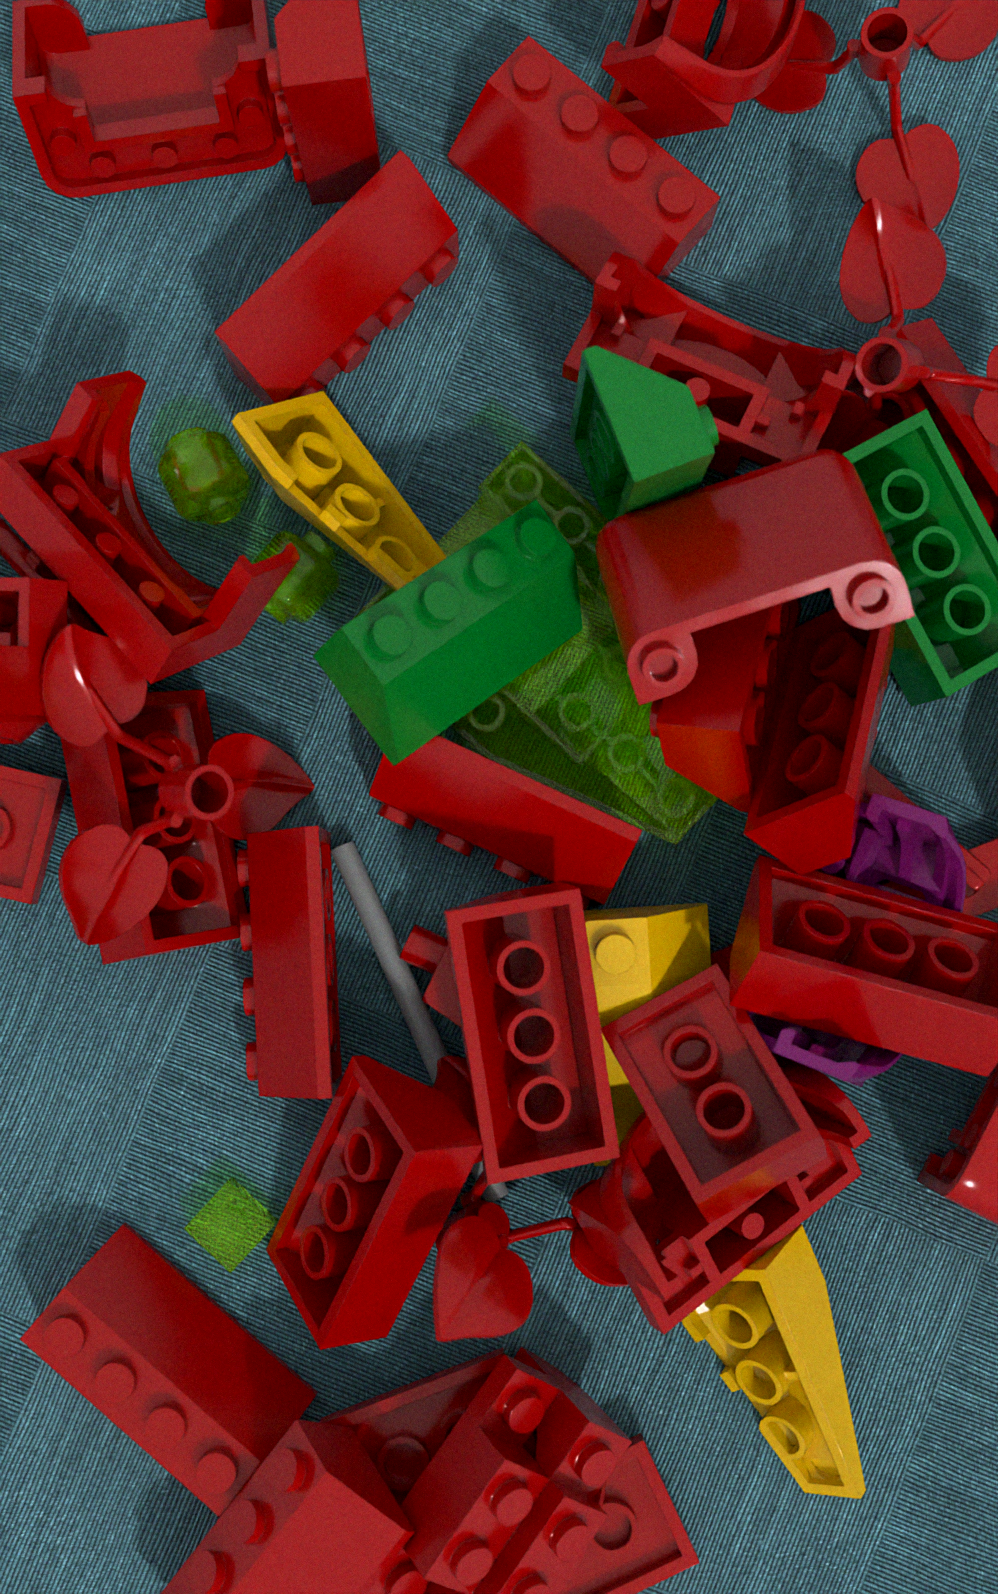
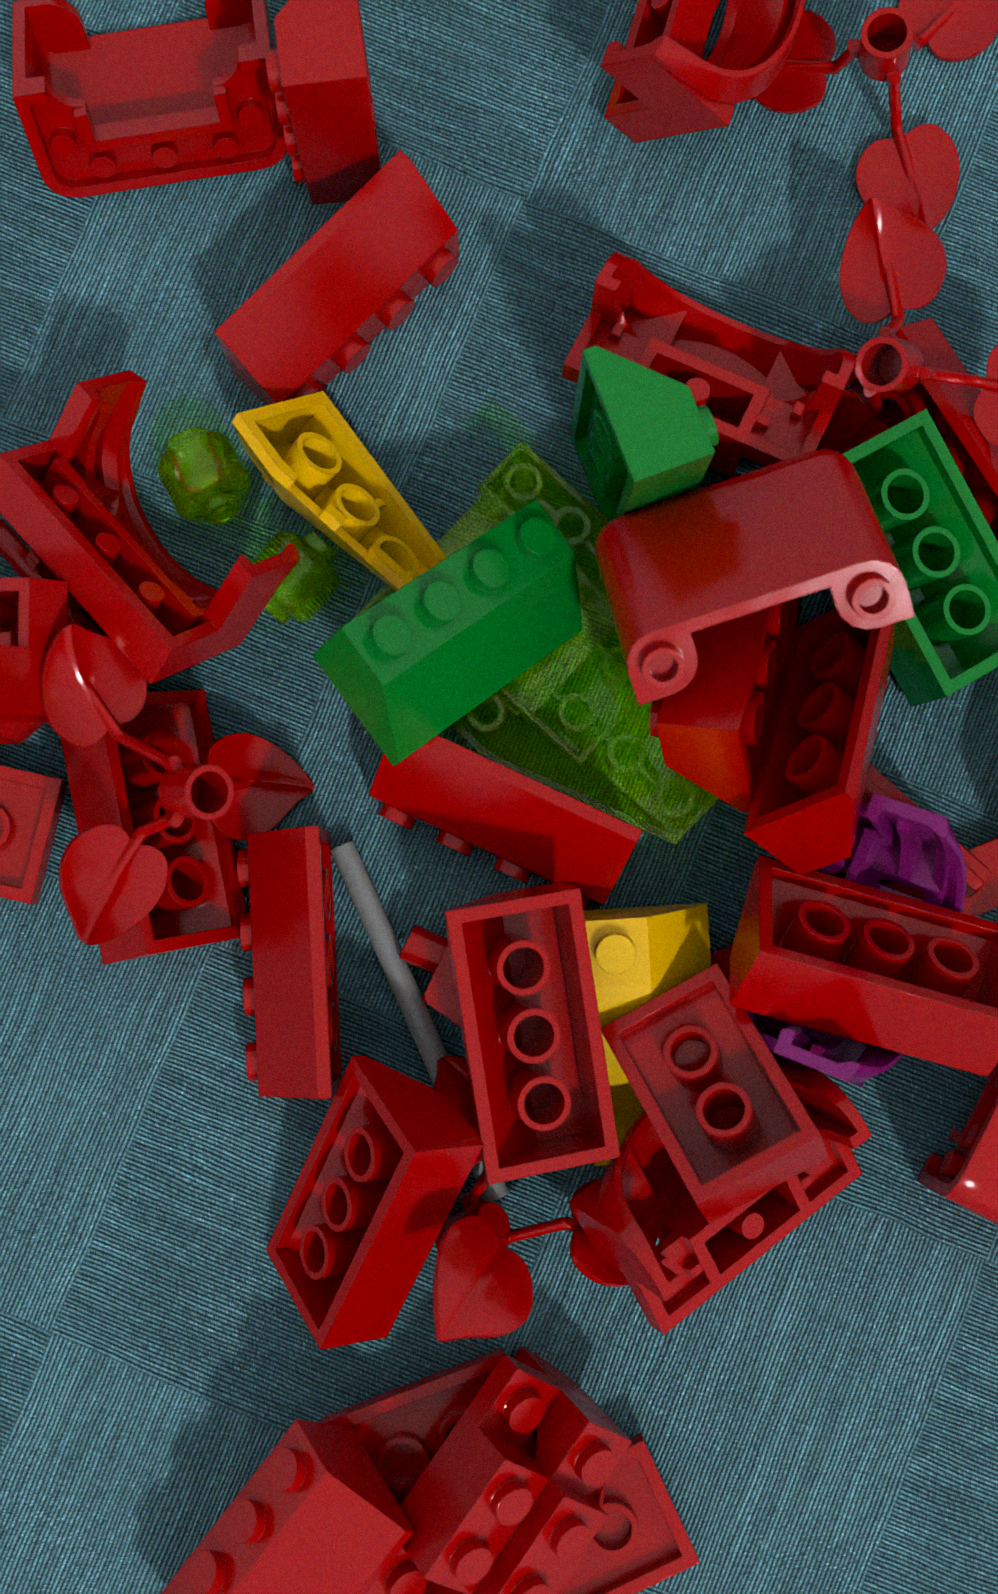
(170, 1367): red slope -> none
(231, 1224): clear neon green plate -> none
(579, 169): red slope -> none
(783, 1352): yellow wedge -> none

